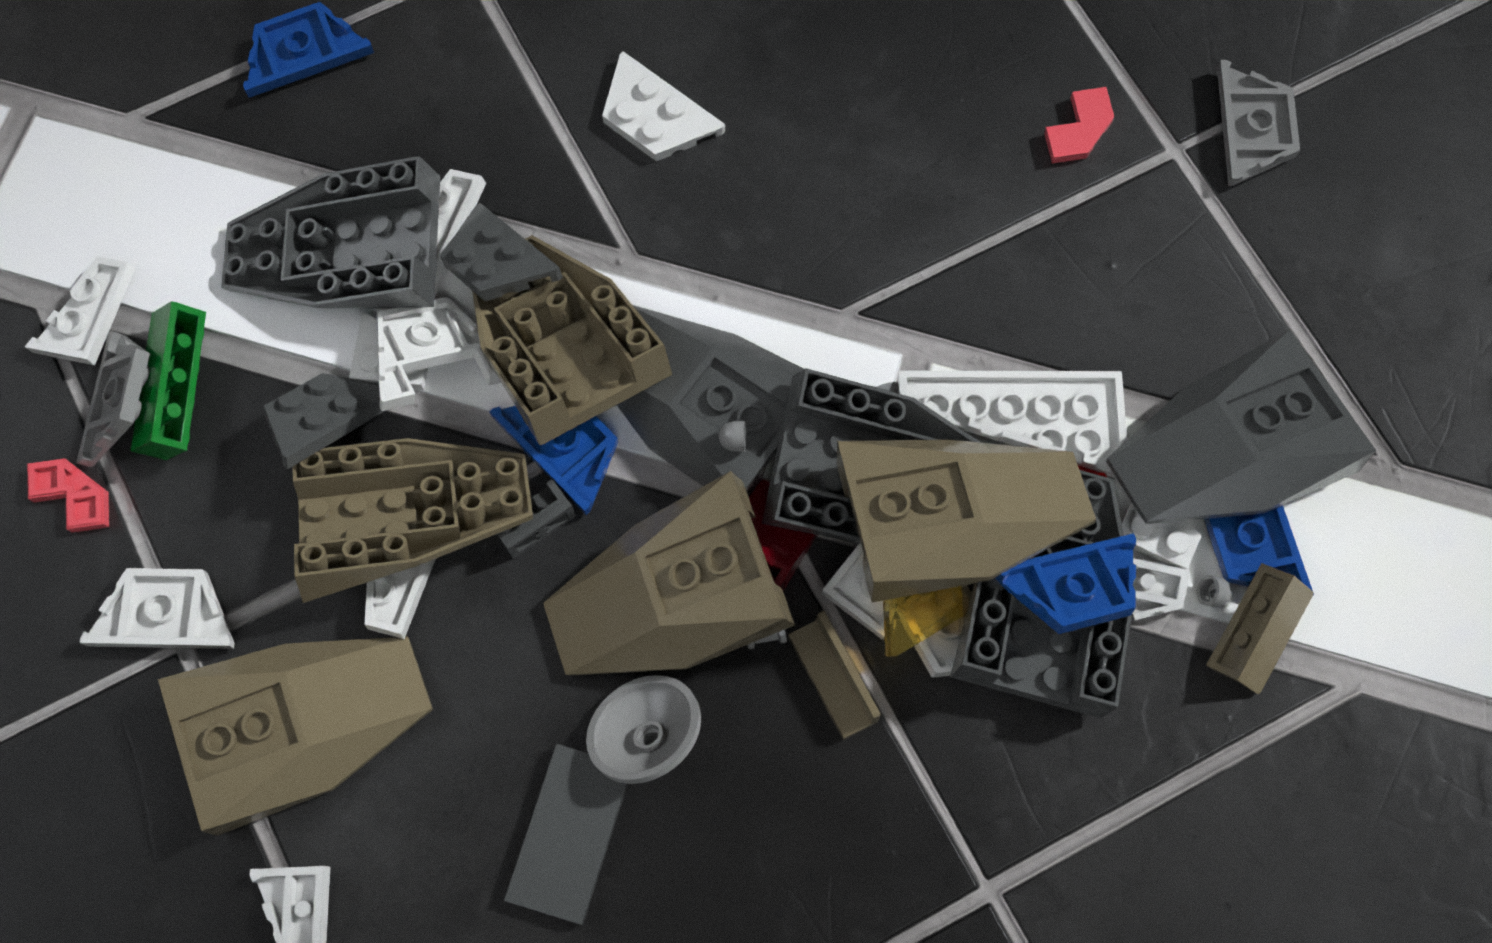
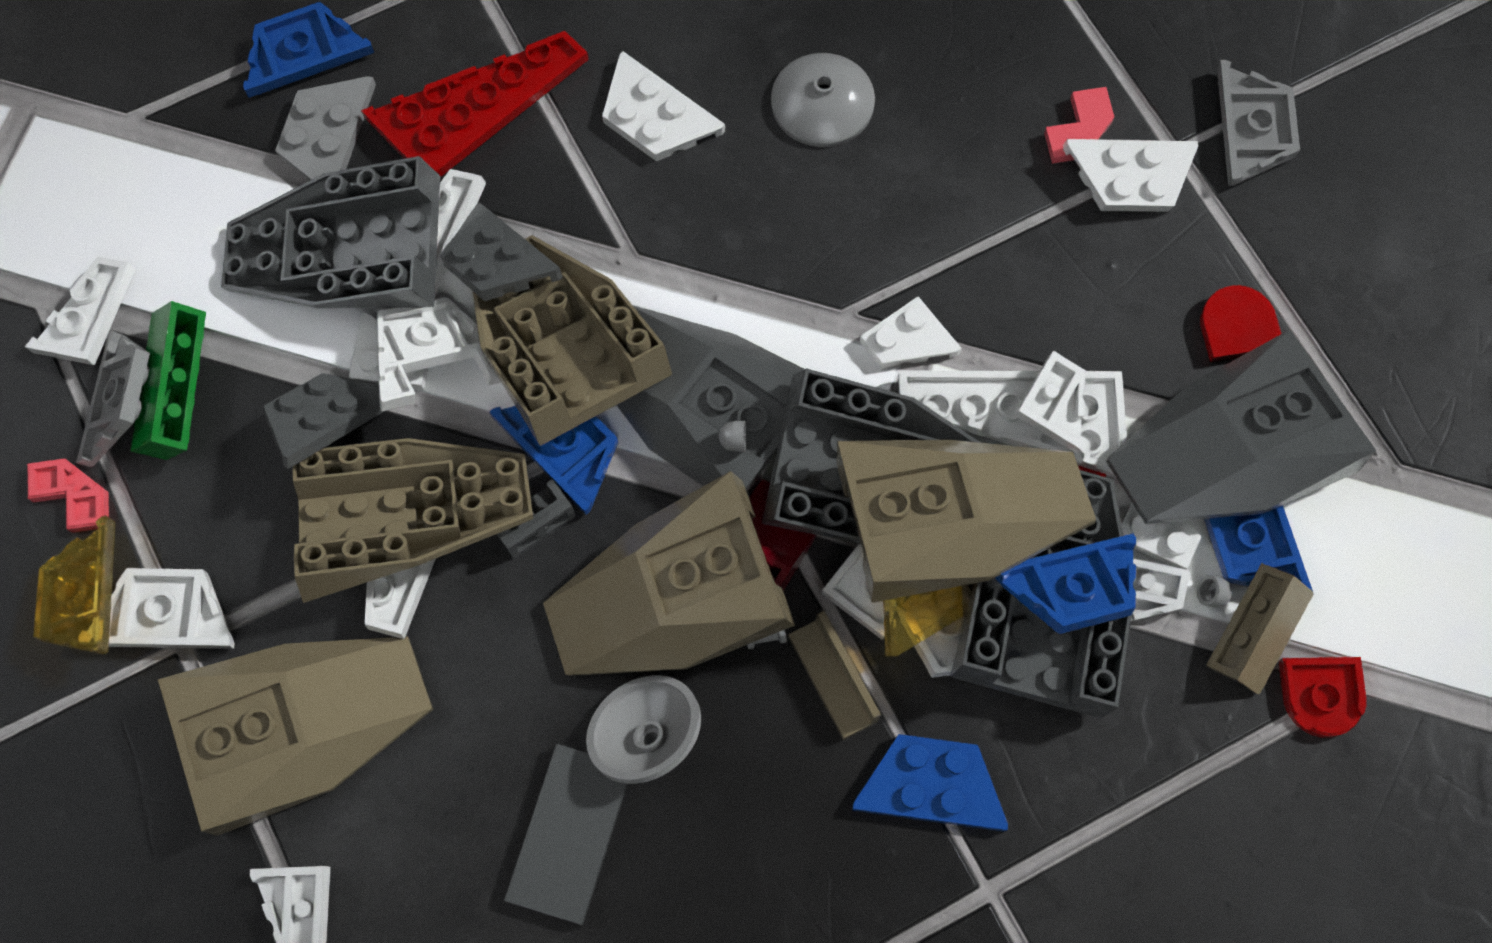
(77, 592): none -> clear yellow wing
(324, 126): none -> light grey wing
(474, 104): none -> red wing
(818, 114): none -> light grey dish
(909, 336): none -> white wing
(933, 784): none -> blue wing
(1056, 402): none -> white wing
(1133, 172): none -> white wing
(1237, 322): none -> red tile
(1323, 693): none -> red tile

